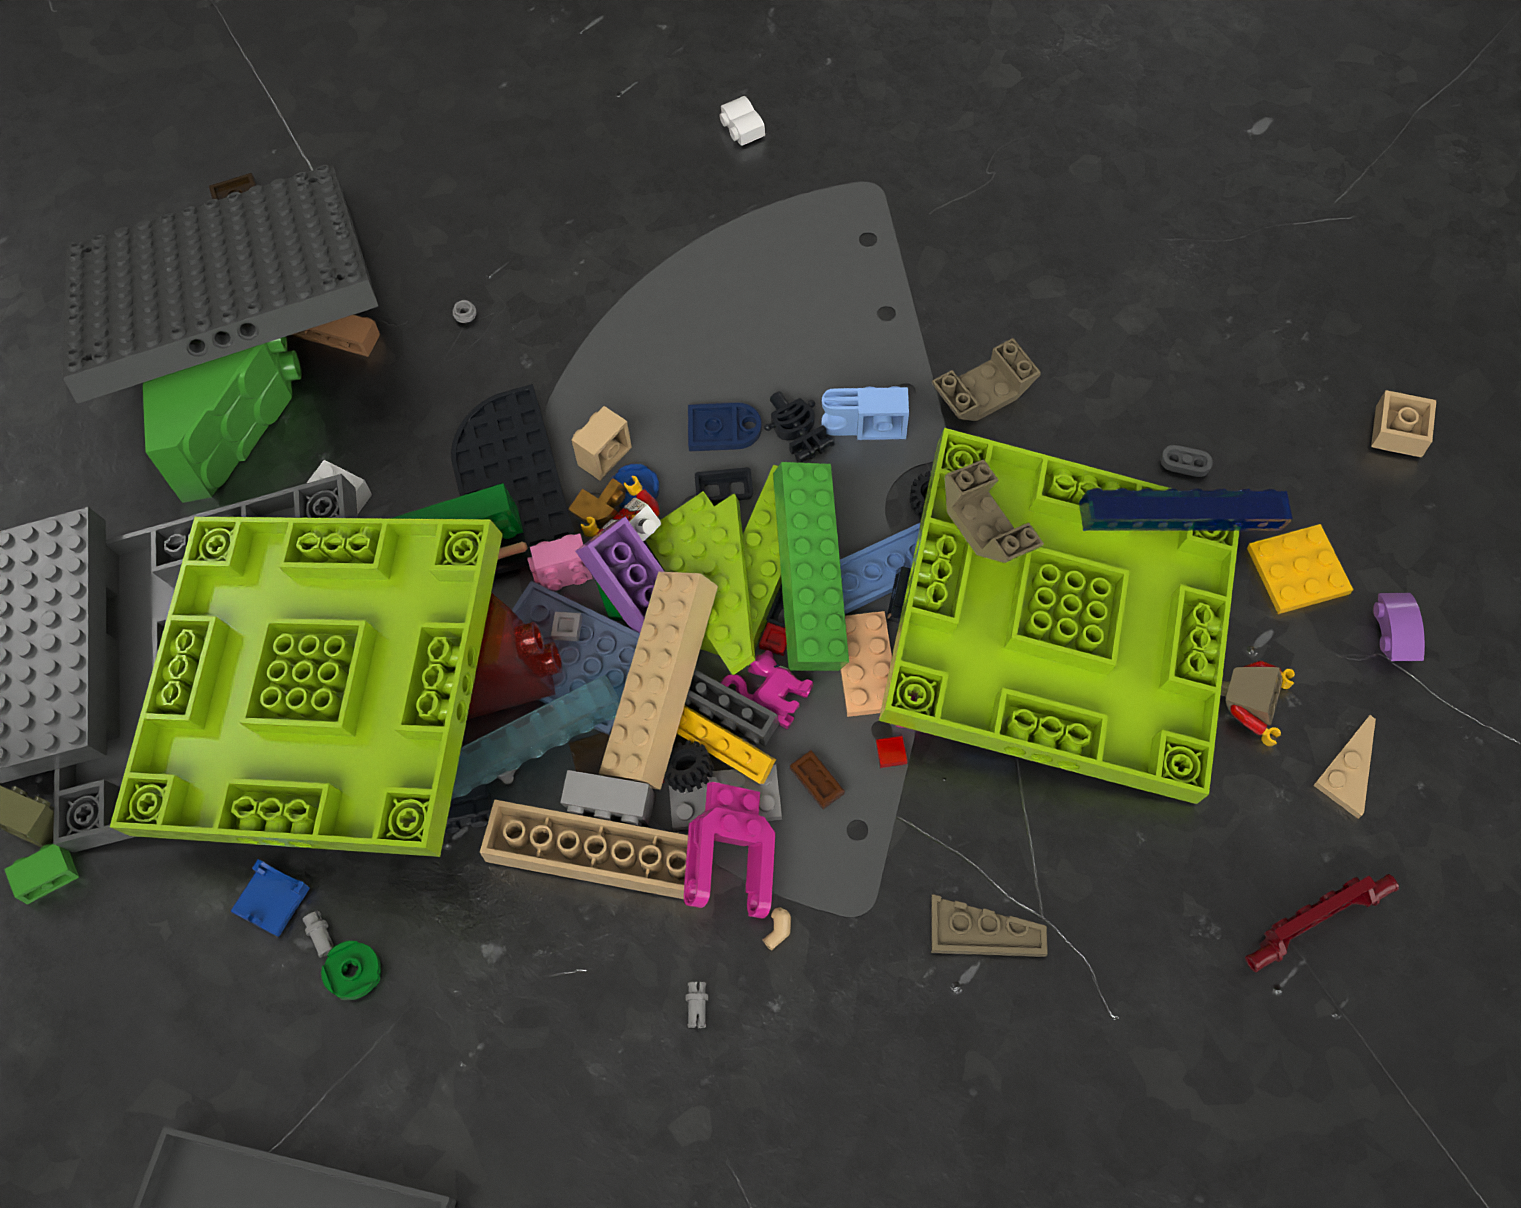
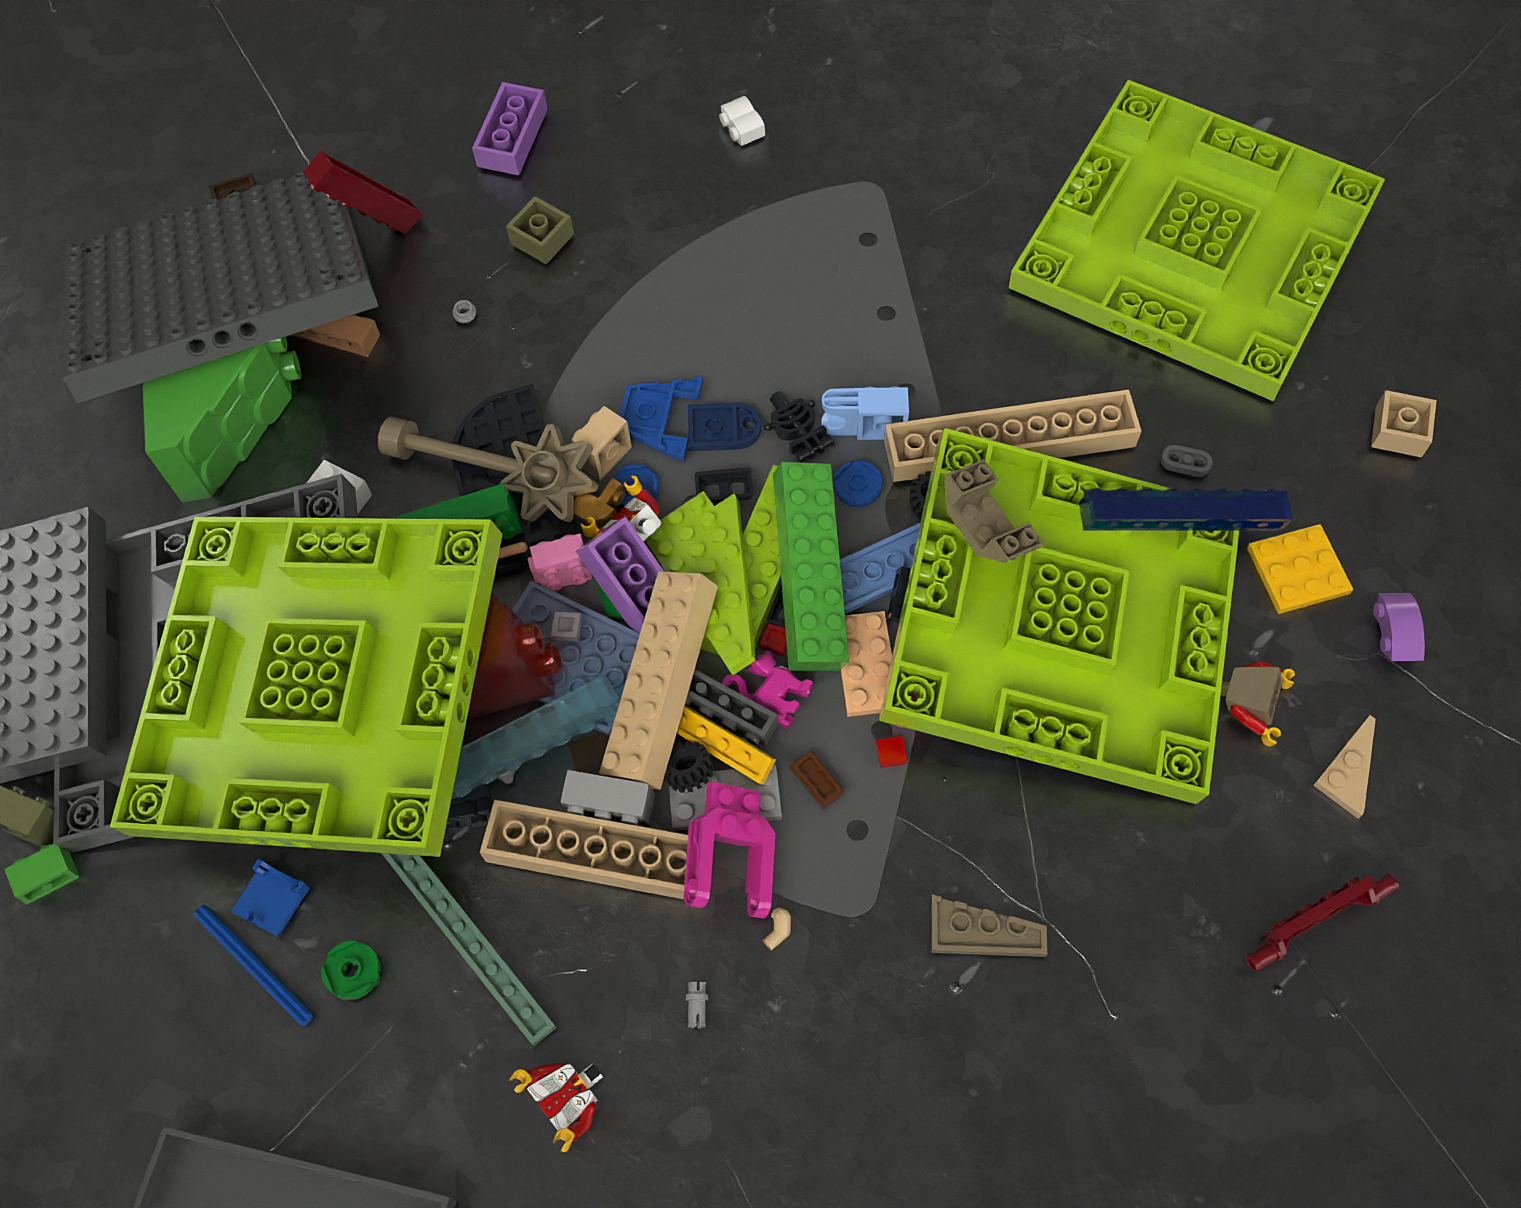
(254, 965): none -> blue axle
(318, 931): light grey pin -> none
(361, 192): none -> dark red brick
(473, 946): none -> sand green plate
(510, 128): none -> medium lavender brick
(540, 230): none -> olive brick
(543, 474): none -> dark tan piece
(562, 1097): none -> torso
(648, 409): none -> blue wing
(858, 483): none -> blue tile
(990, 384): dark tan slope -> none
(1047, 427): none -> tan brick
(1197, 237): none -> lime brick

